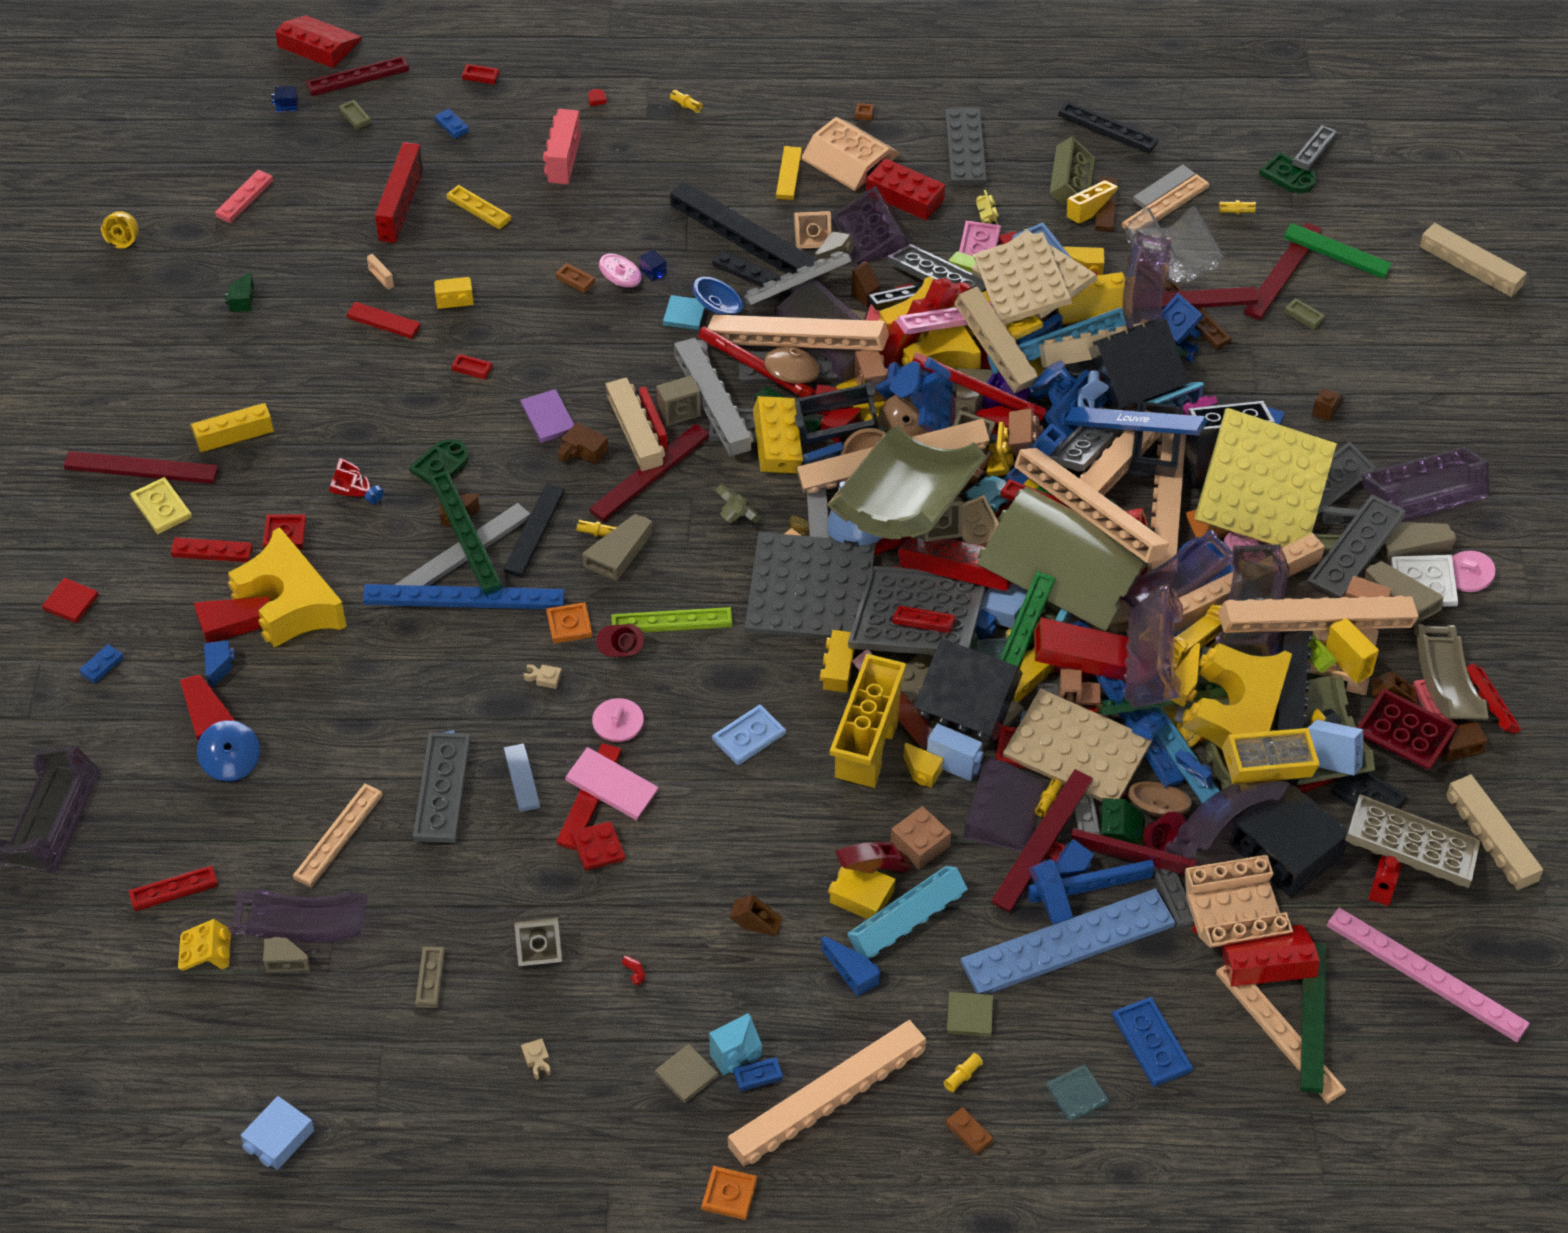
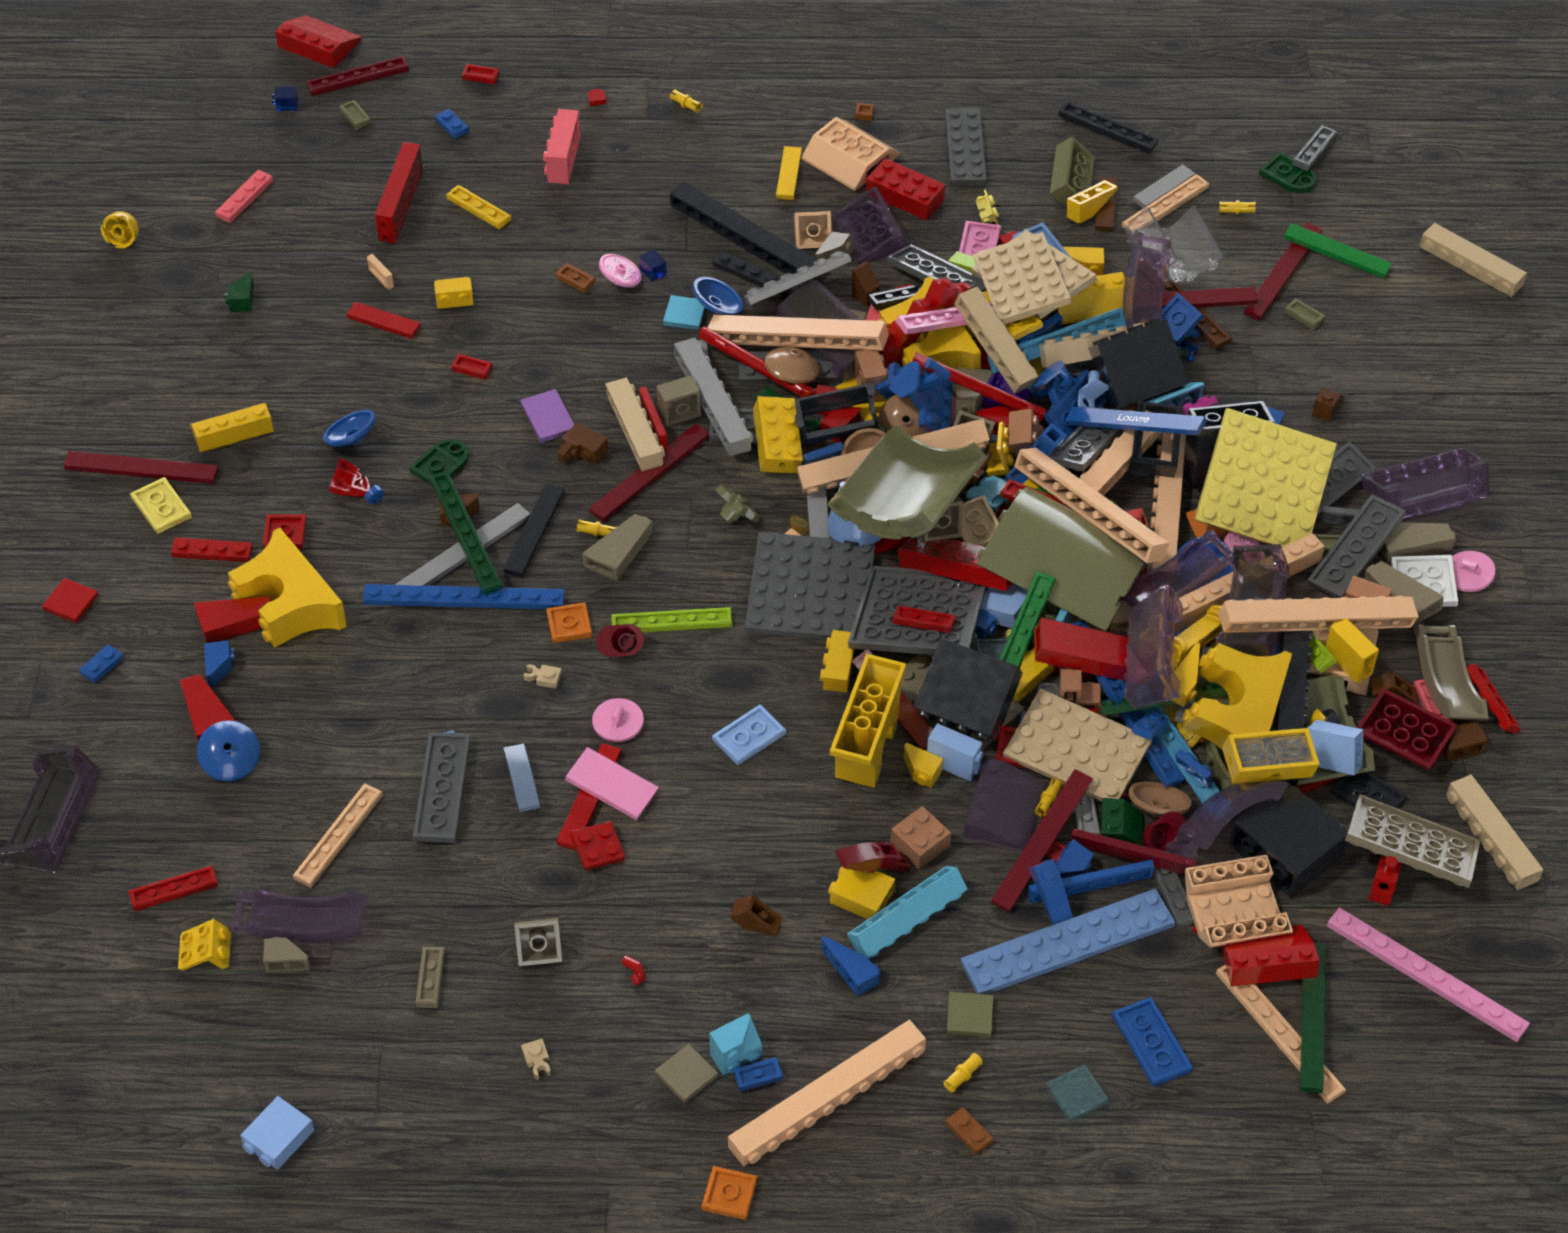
(350, 429): none -> blue dish

